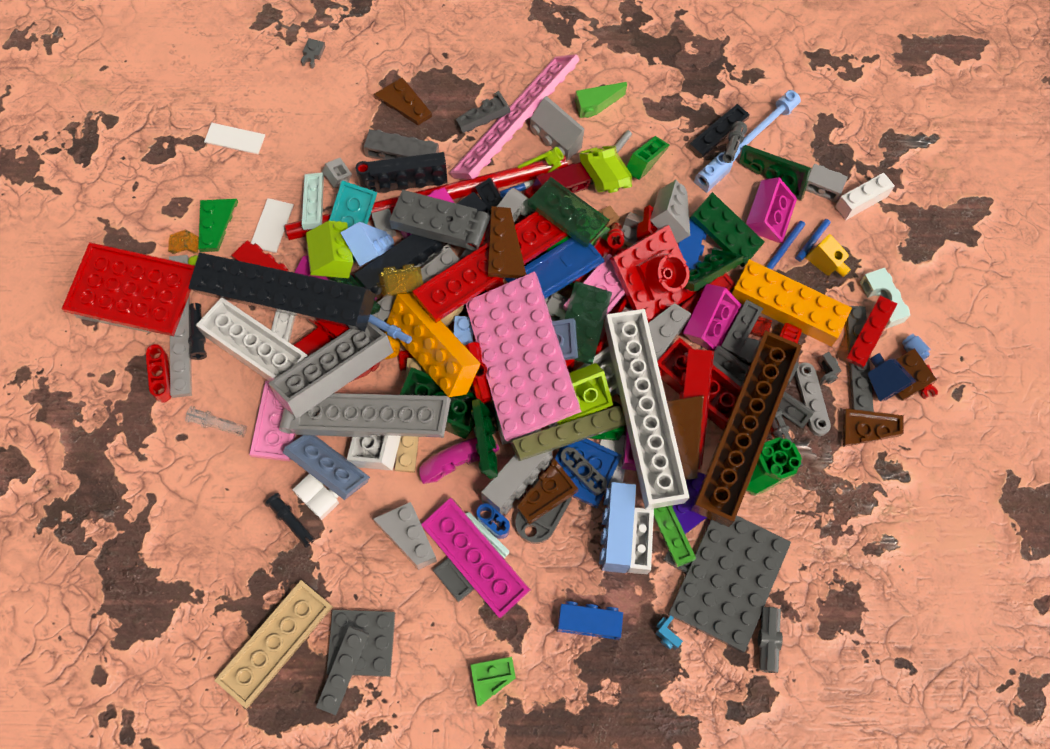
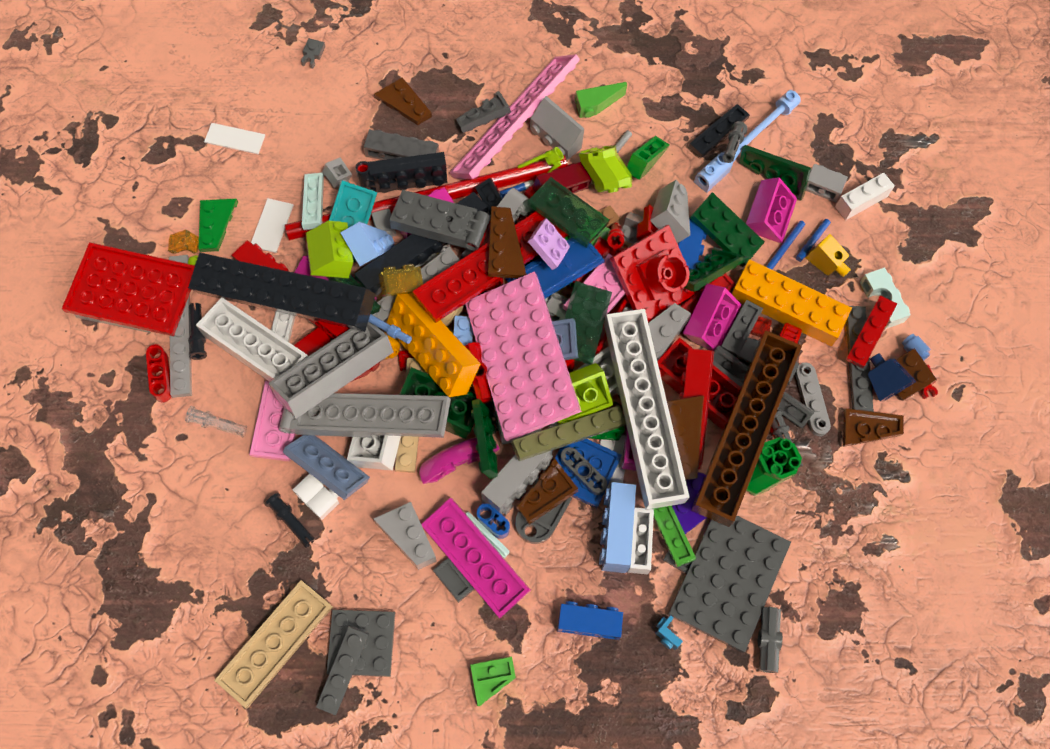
(549, 244): none -> lavender plate
(830, 367): dark grey bracket -> none

